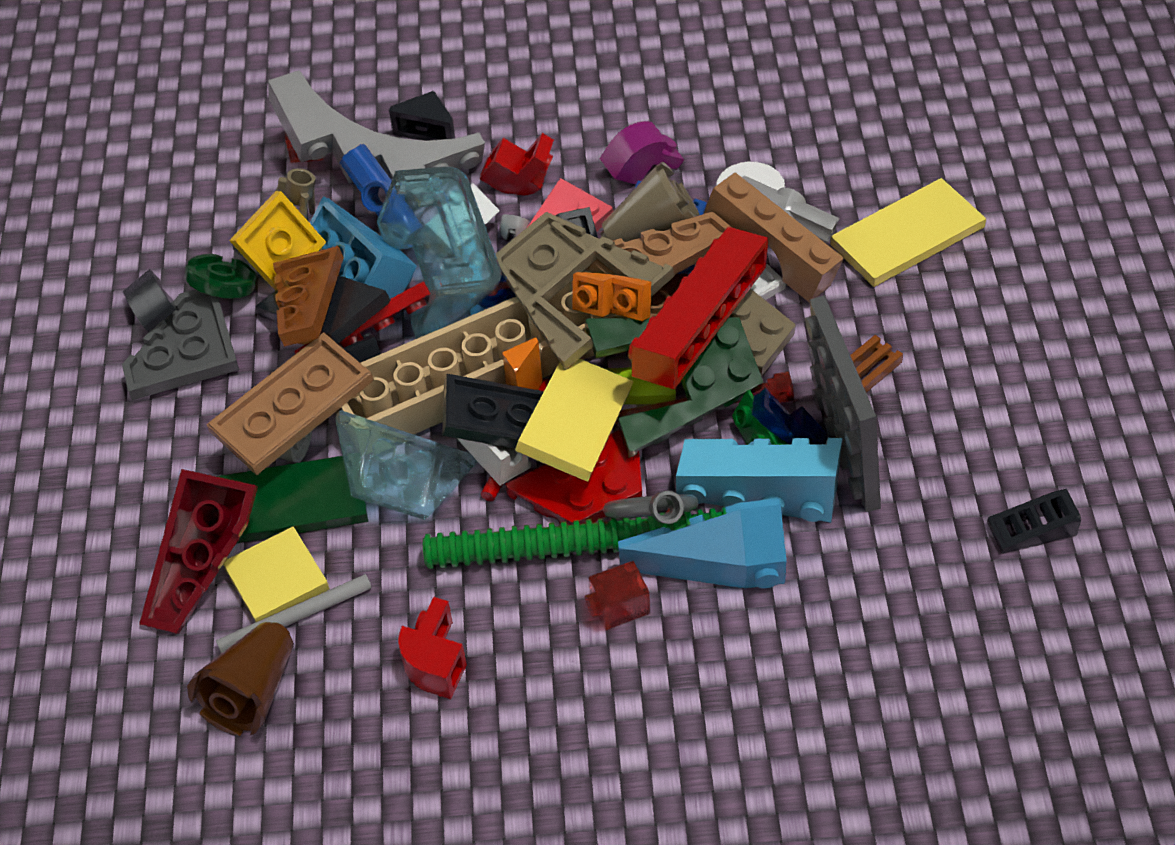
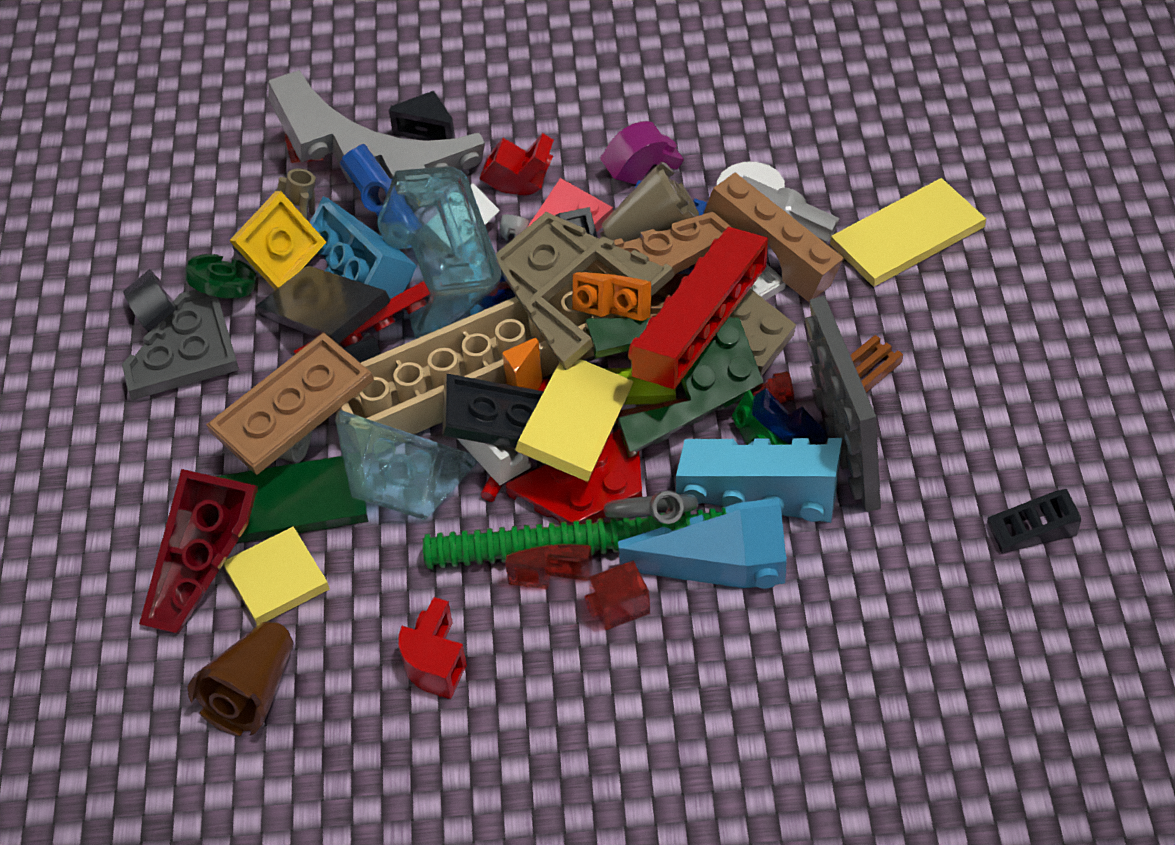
(303, 609): light grey bar -> none
(305, 293): dark orange wing -> none
(536, 565): none -> clear red slope

